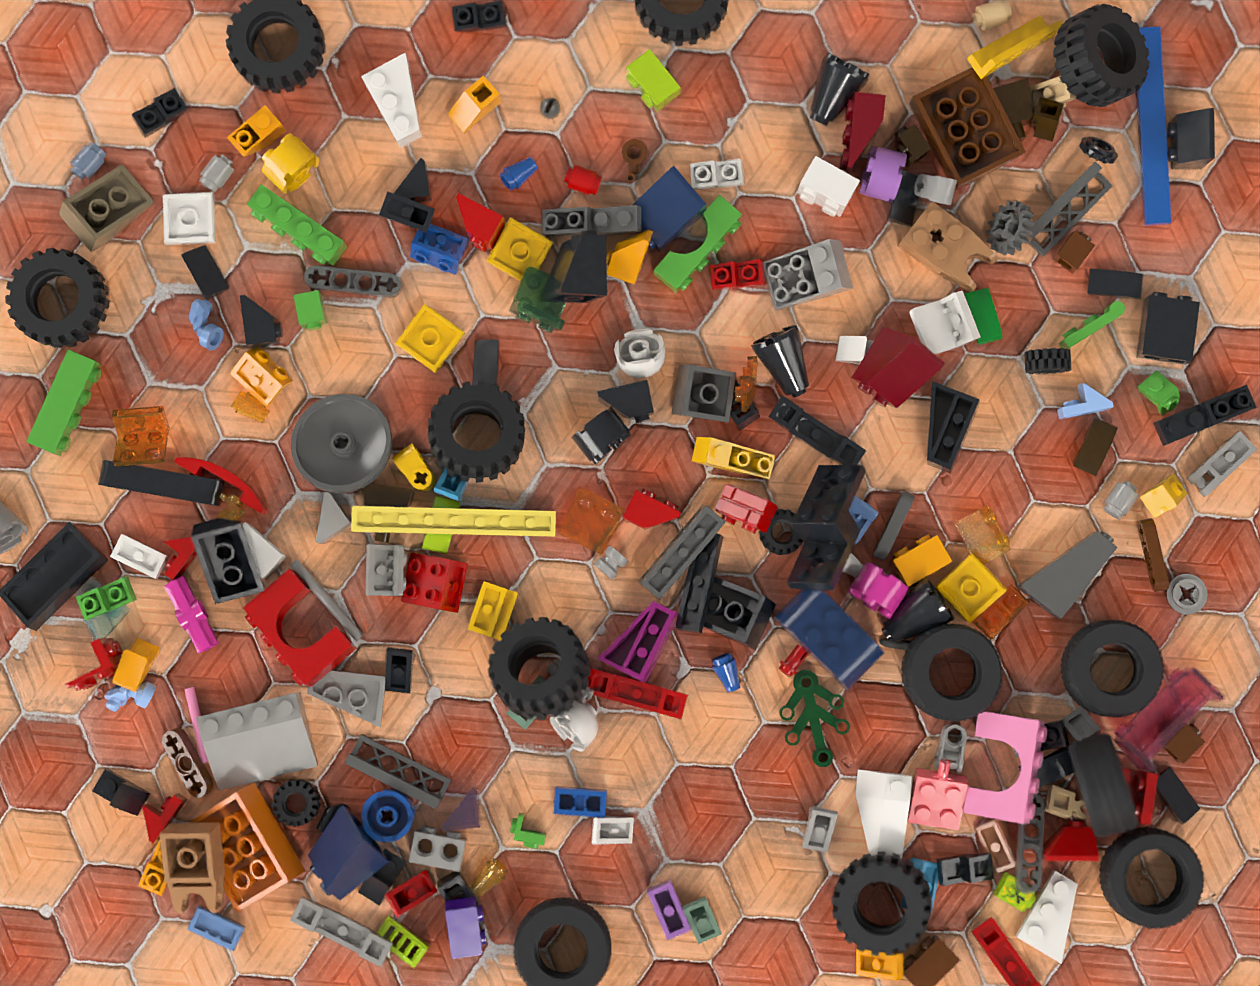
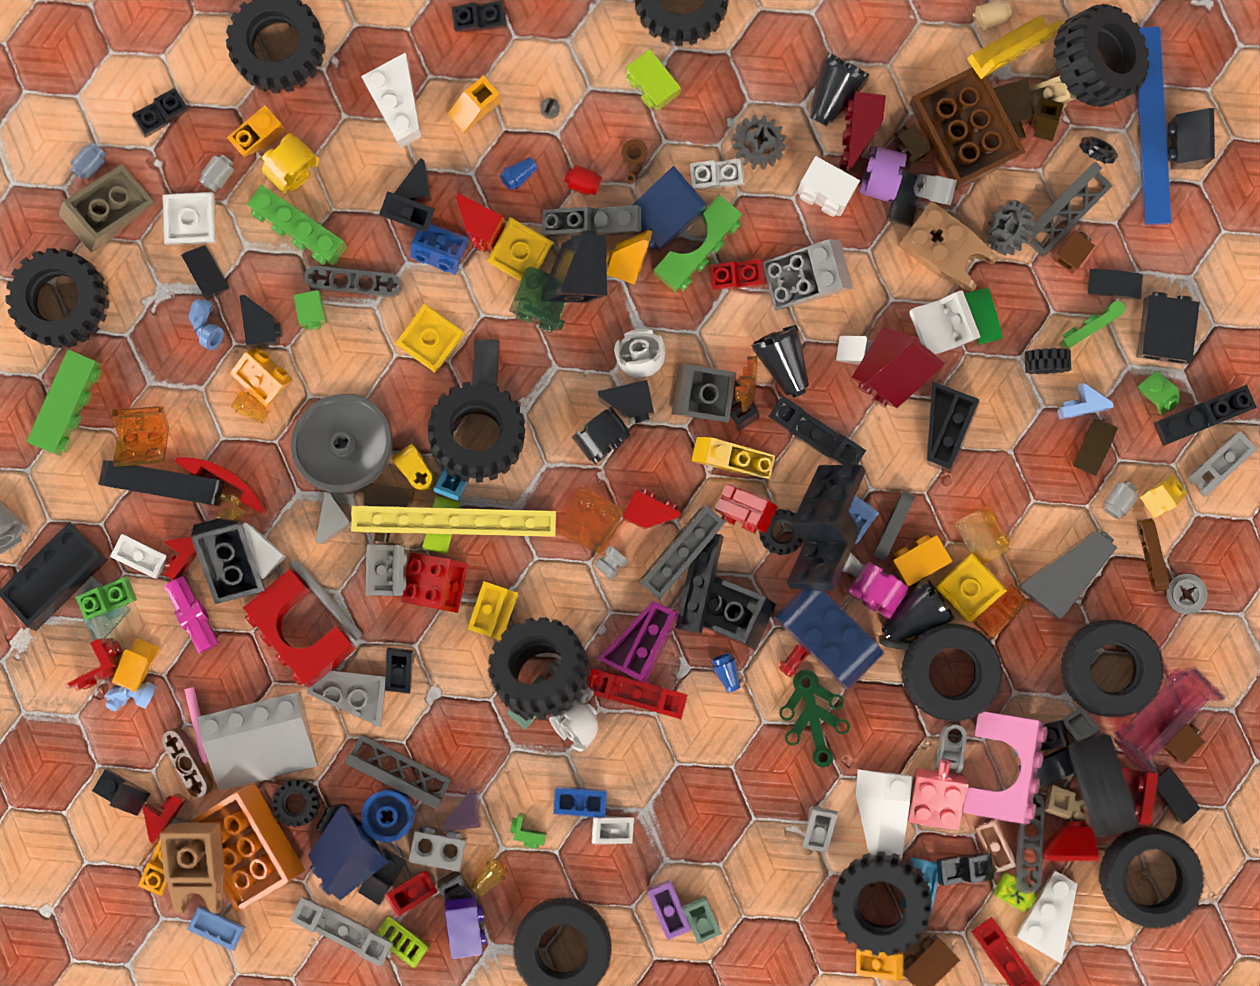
(768, 142): none -> dark grey gear

